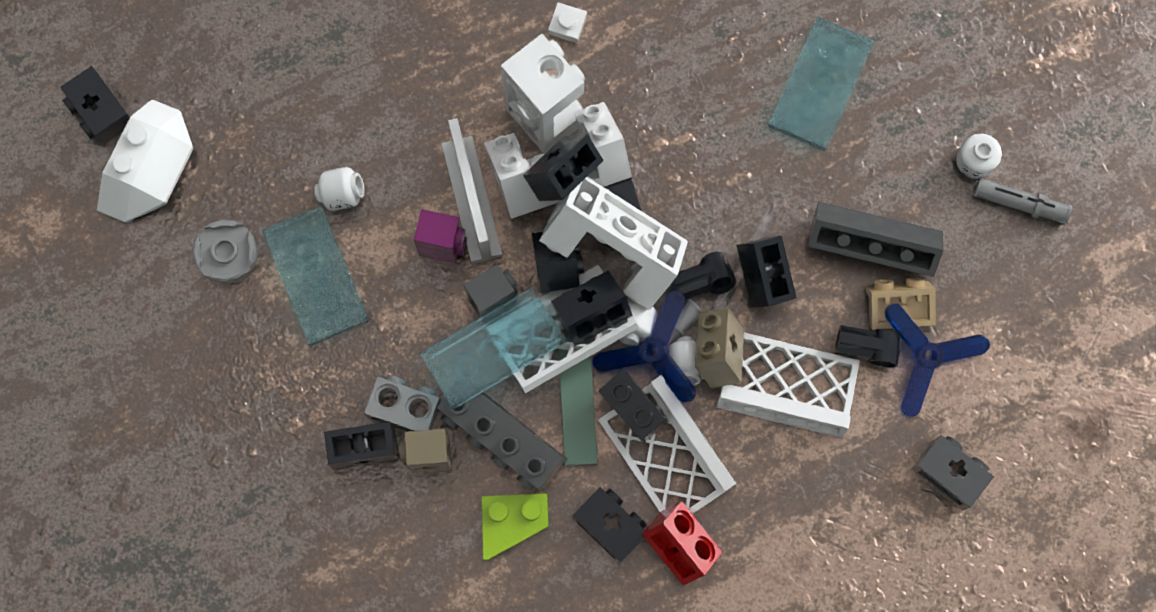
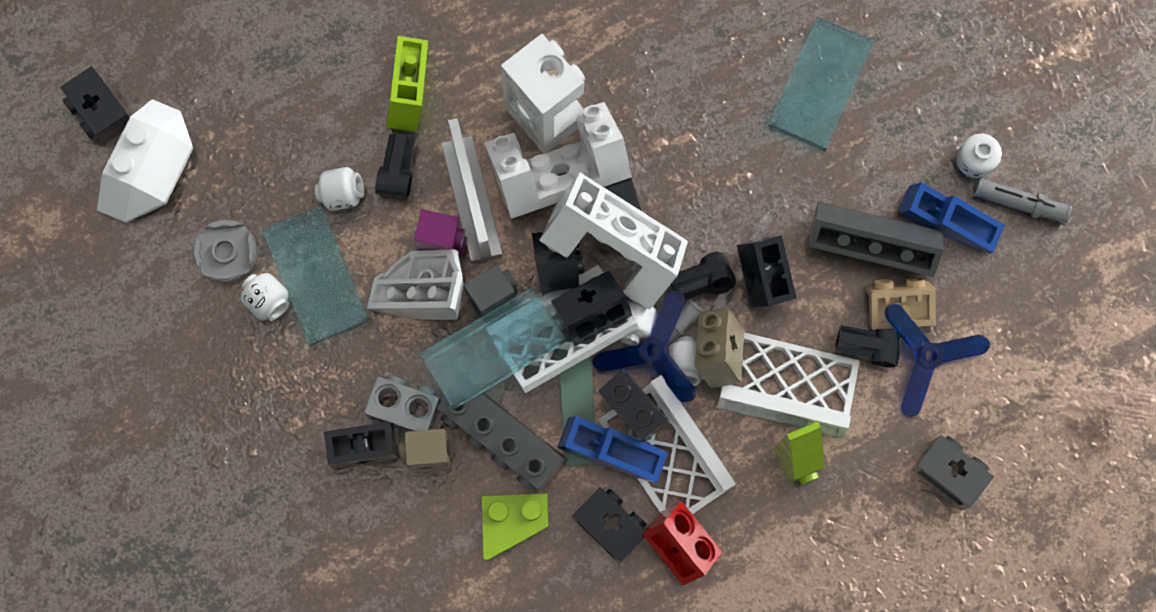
(264, 296): none -> white head
(396, 175): none -> black piece
(407, 84): none -> lime slope
(420, 286): none -> white wedge
(563, 167): black brick -> none
(567, 22): white plate -> none
(612, 449): none -> blue slope
(802, 454): none -> lime slope
(952, 216): none -> blue slope

